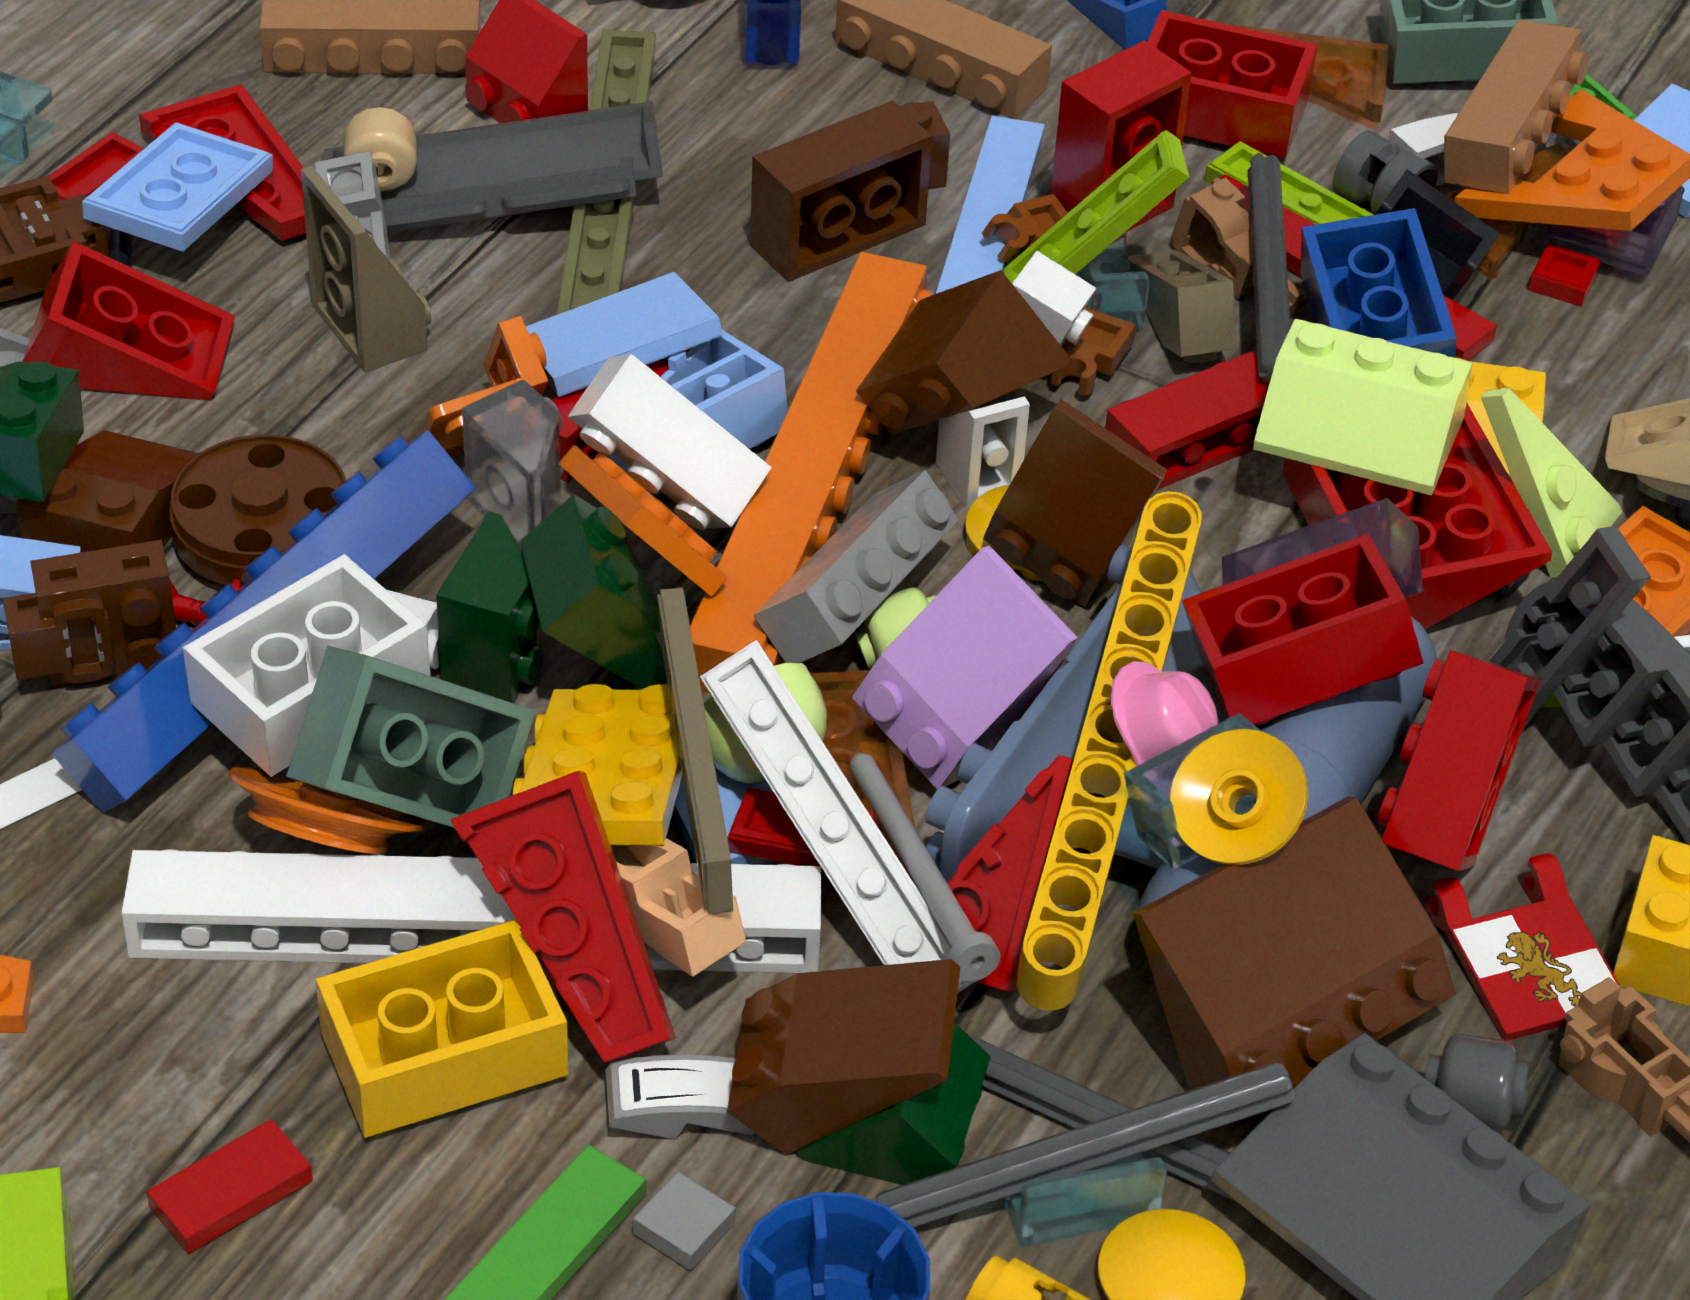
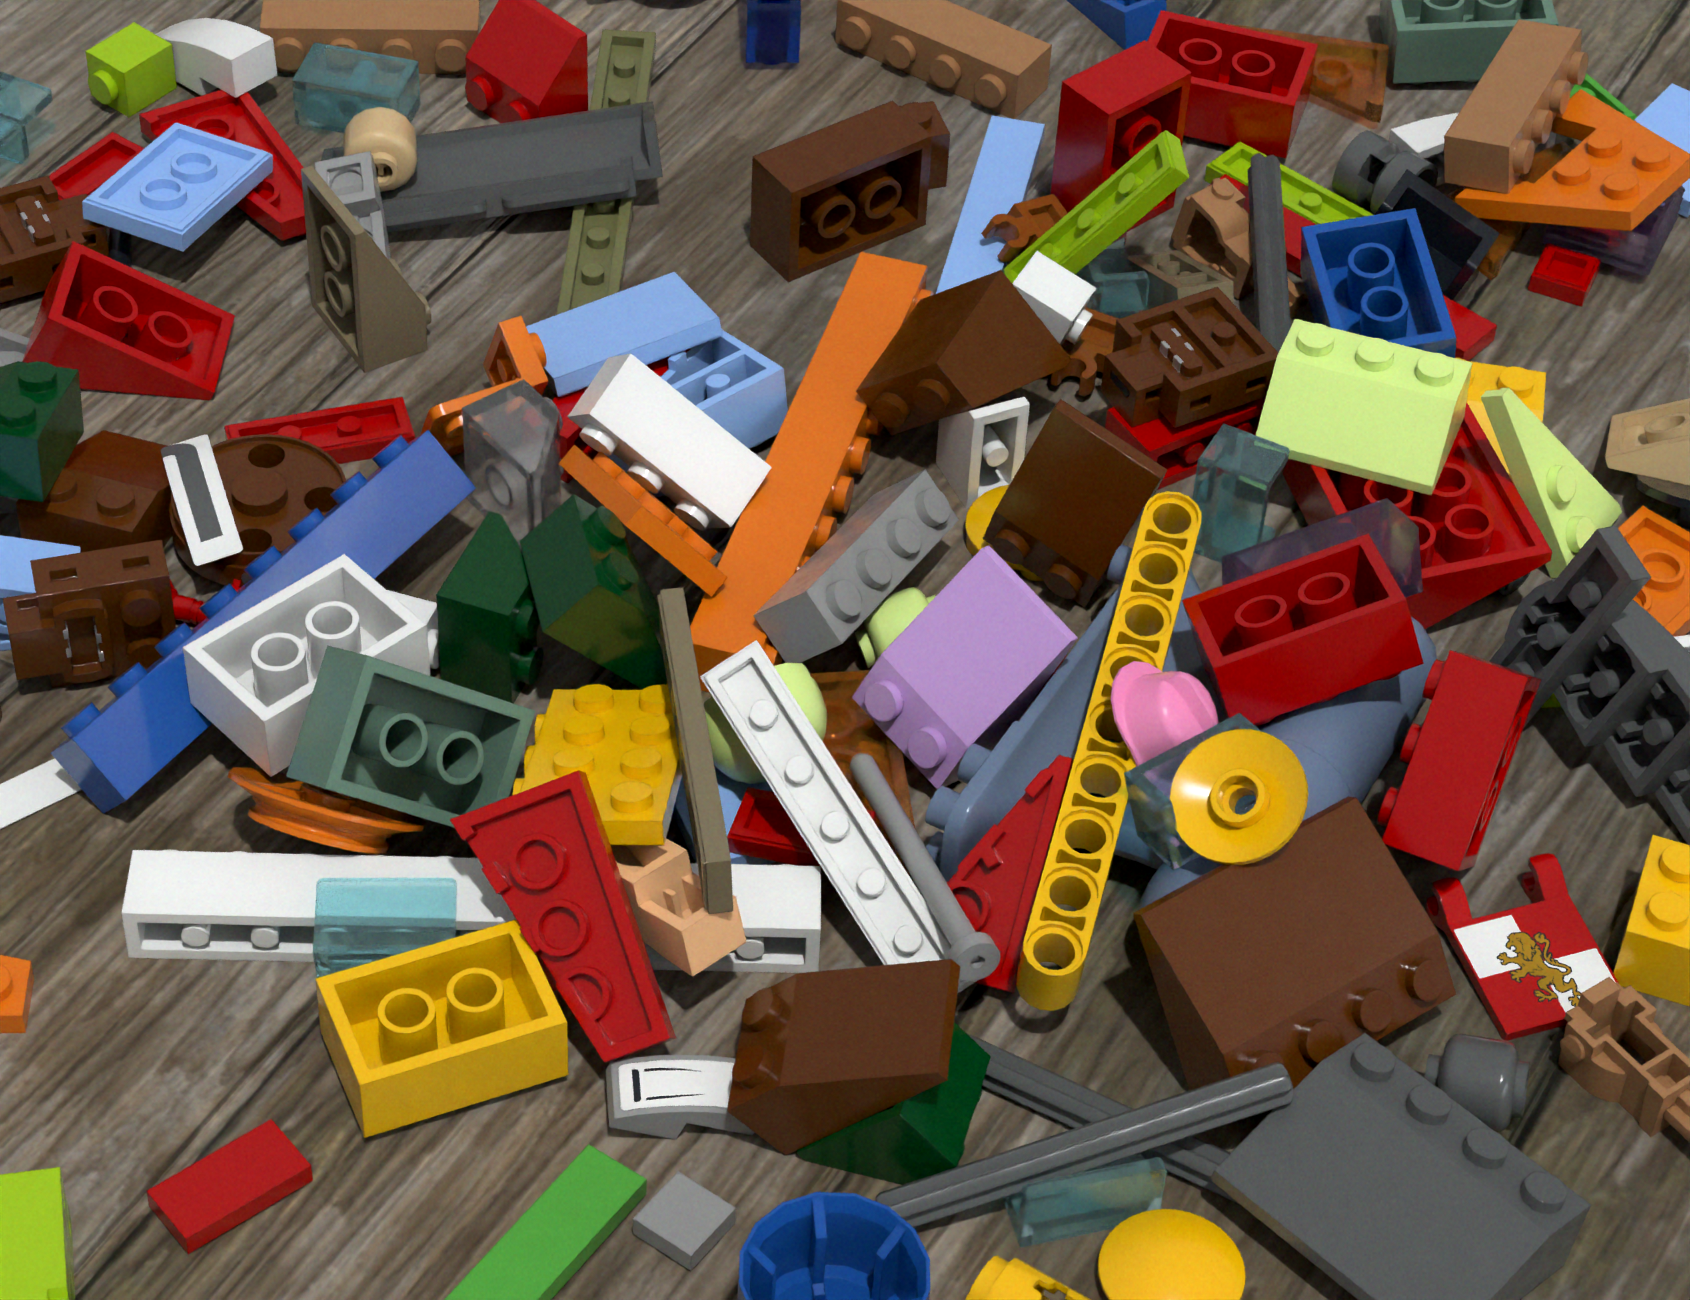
(131, 69): none -> lime brick
(201, 500): none -> white sticker
(220, 55): none -> white slope
(343, 81): none -> clear light blue brick
(343, 432): none -> red tile
(379, 918): none -> clear light blue panel
(1186, 361): none -> reddish brown piece
(1234, 491): none -> clear light blue panel

